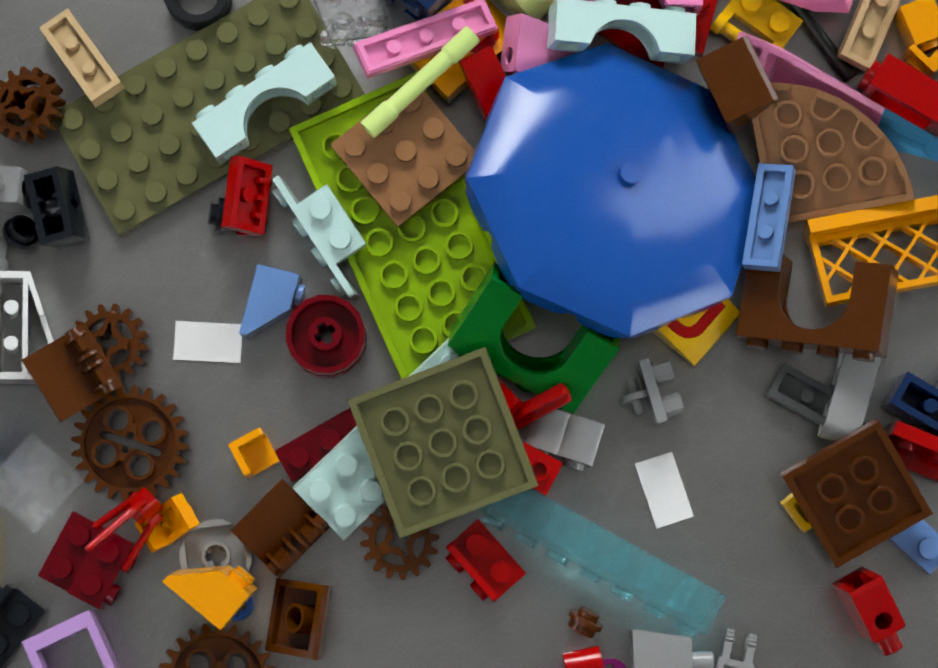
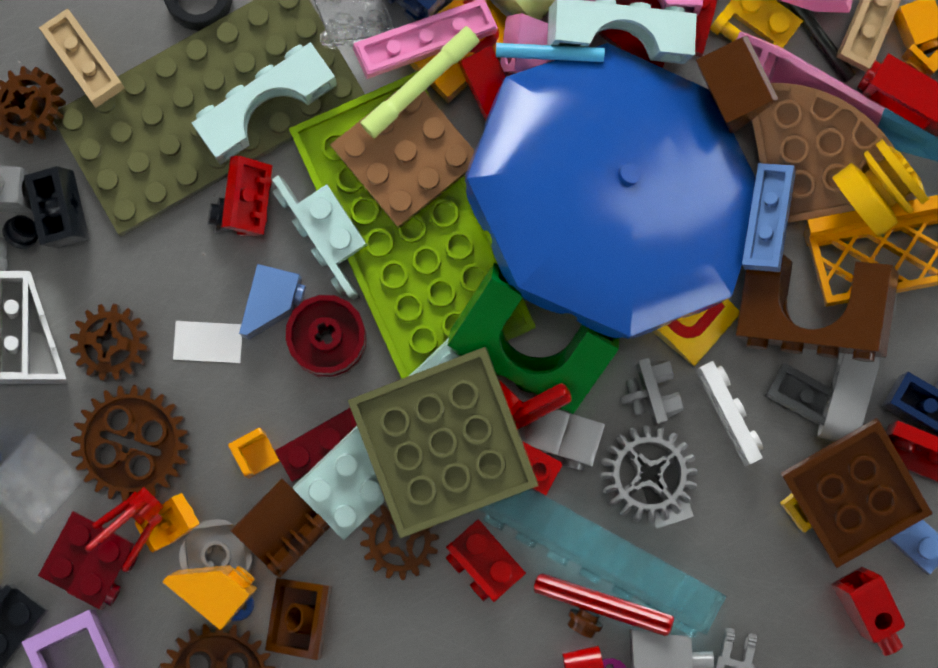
(72, 372): reddish brown hinge -> none
(550, 52): none -> medium azure bar
(604, 604): none -> red axle
(637, 461): none -> light grey gear
(730, 412): none -> white plate
(881, 187): none -> yellow wheel

